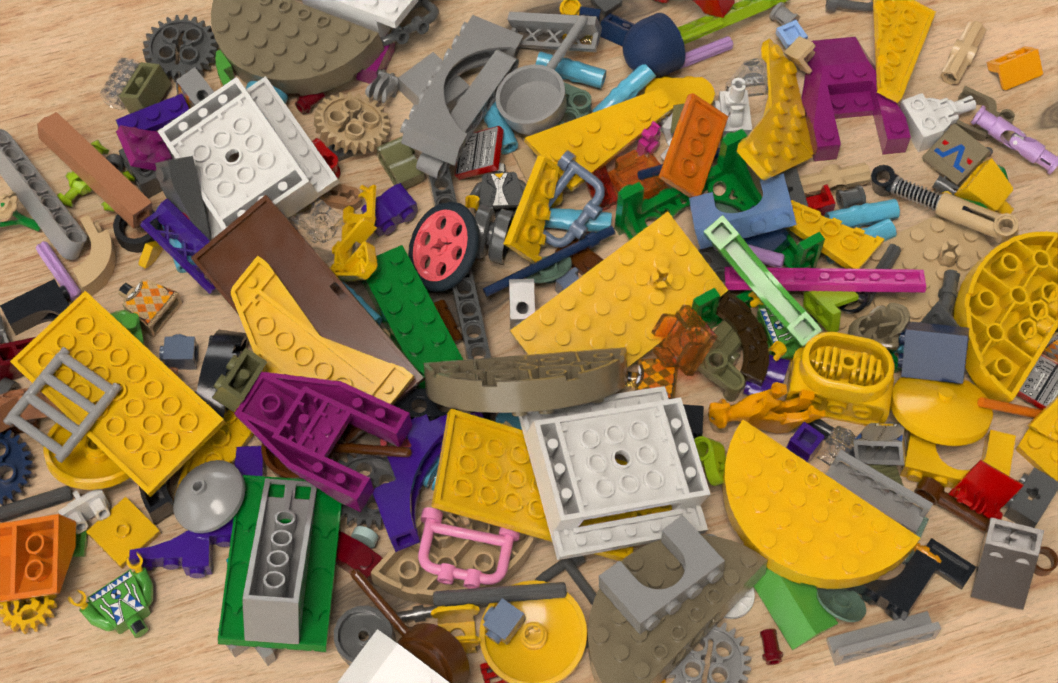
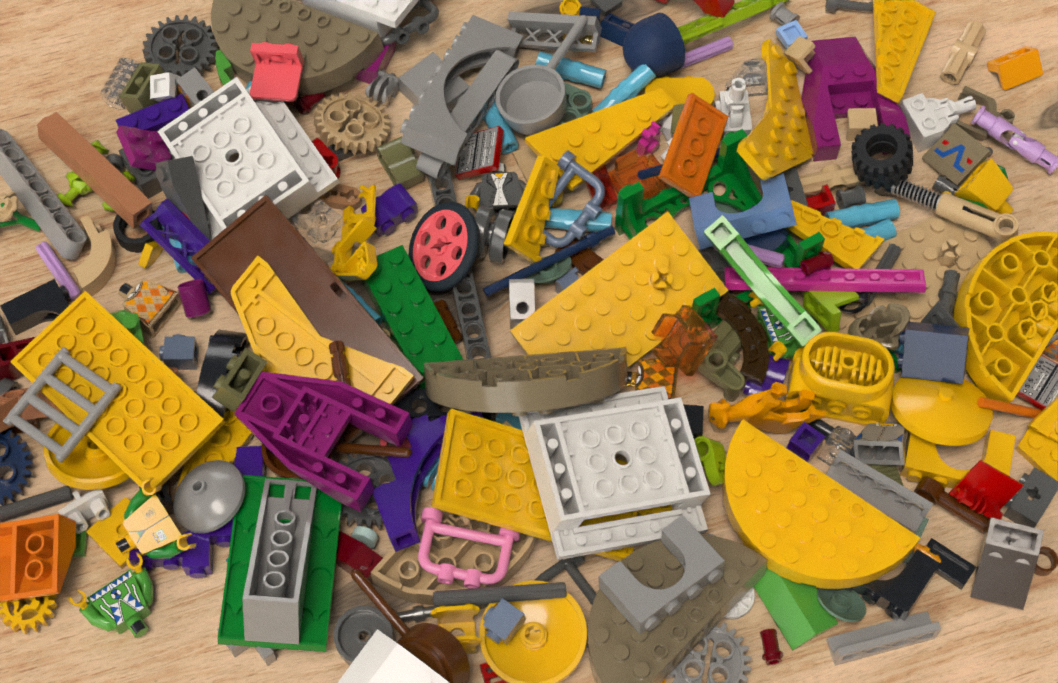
(151, 527): none -> torso
(163, 86): none -> white panel
(194, 298): none -> magenta piece
(276, 71): none -> coral bracket
(339, 362): none -> reddish brown axle
(816, 263): none -> dark red pin
(858, 120): none -> tan panel
(880, 140): none -> black tyre

